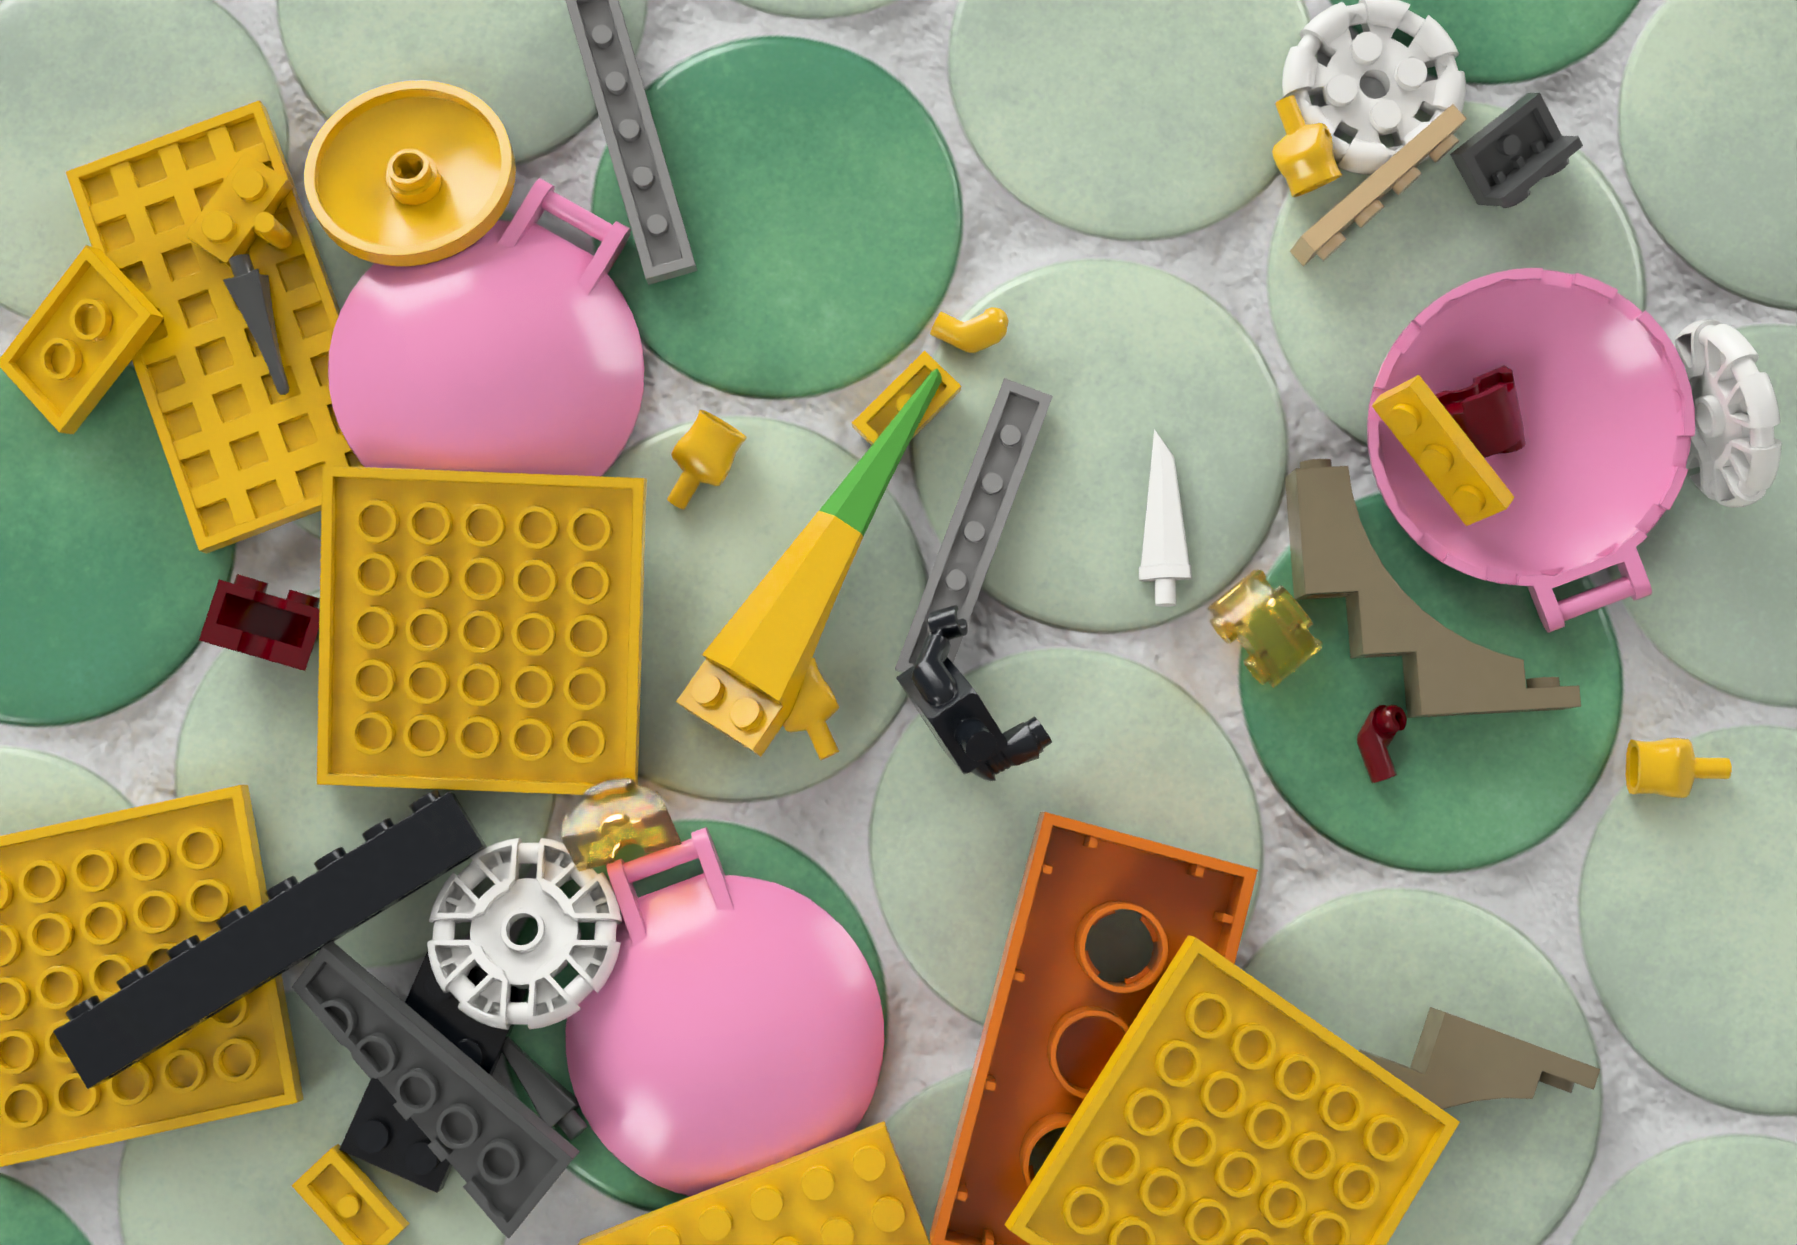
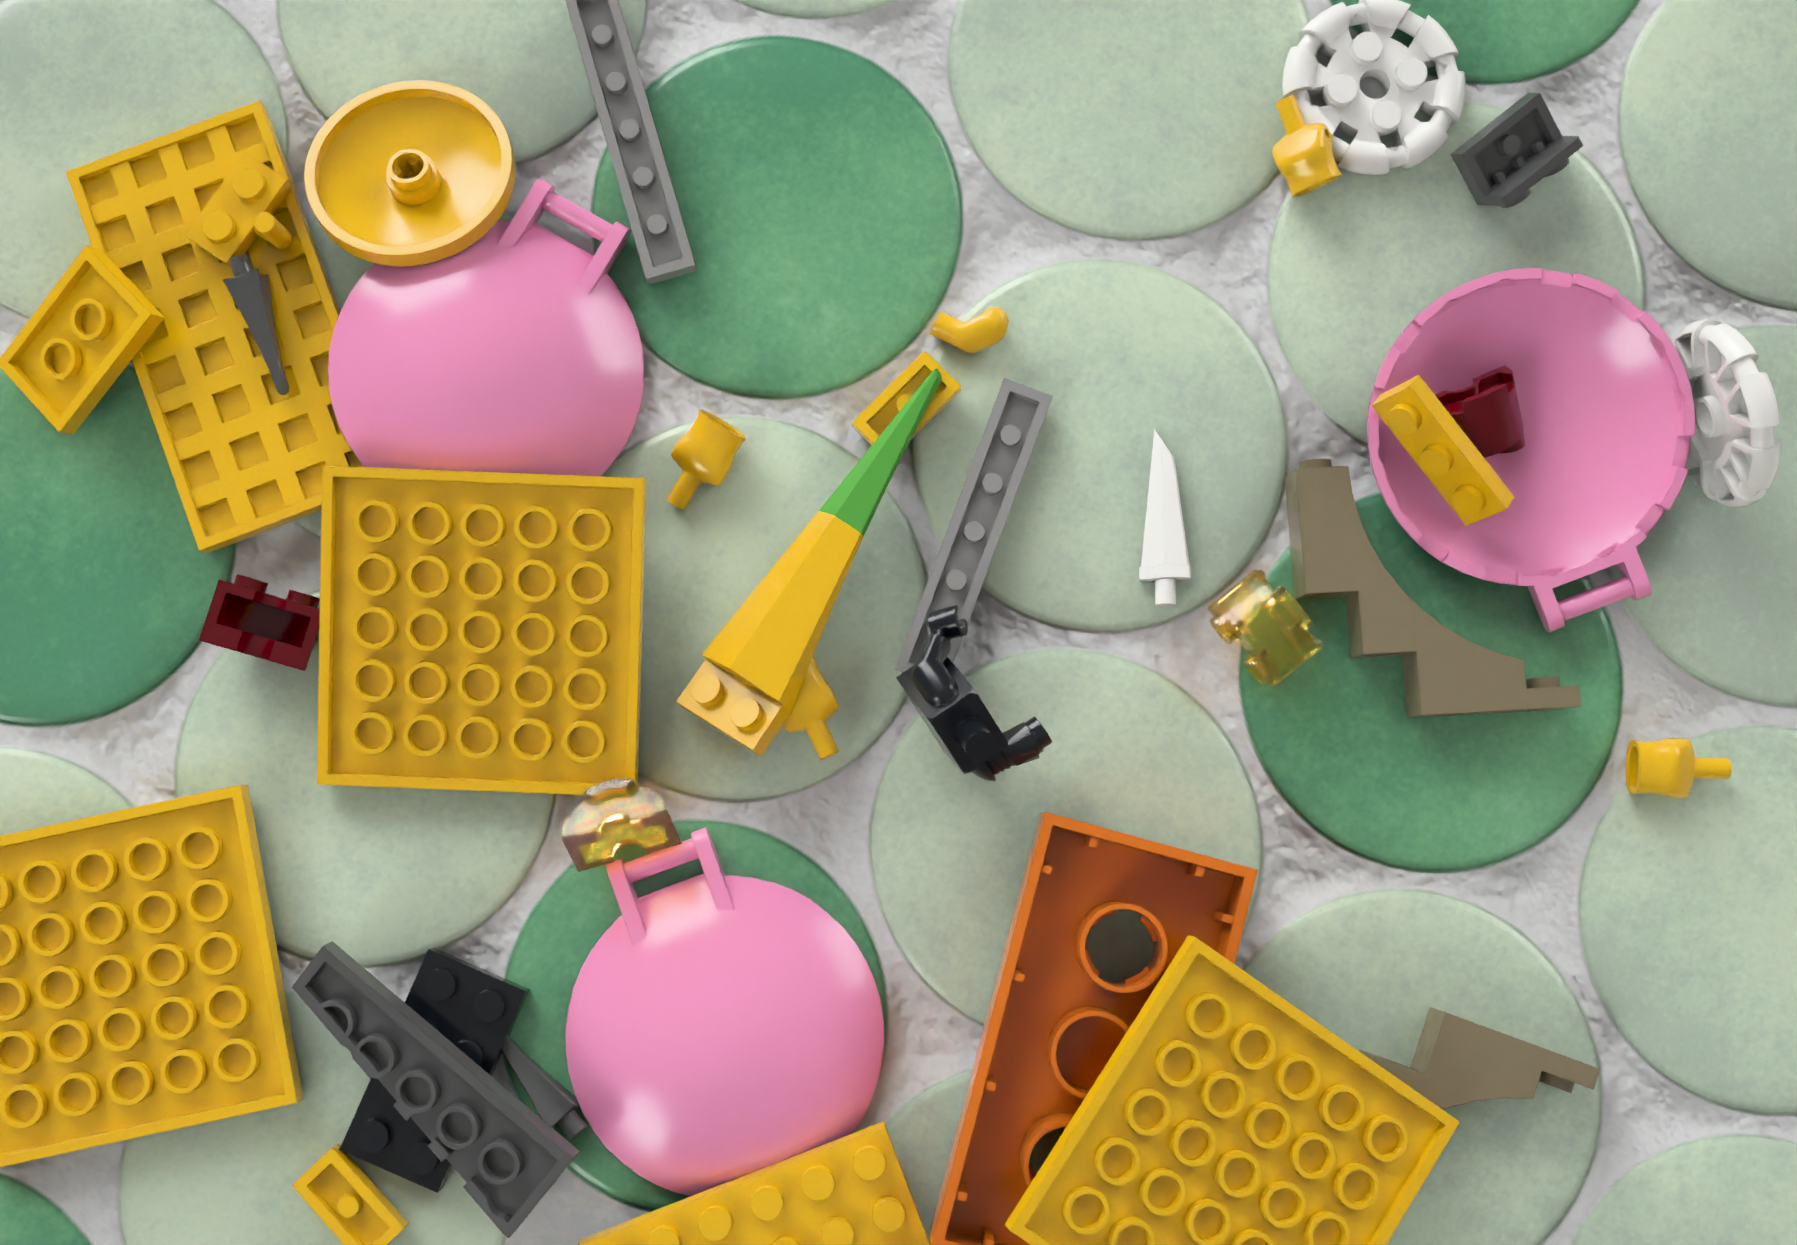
(269, 940): black brick -> none
(528, 964): white plate -> none
(1376, 737): dark red arm -> none
(1394, 174): tan plate -> none

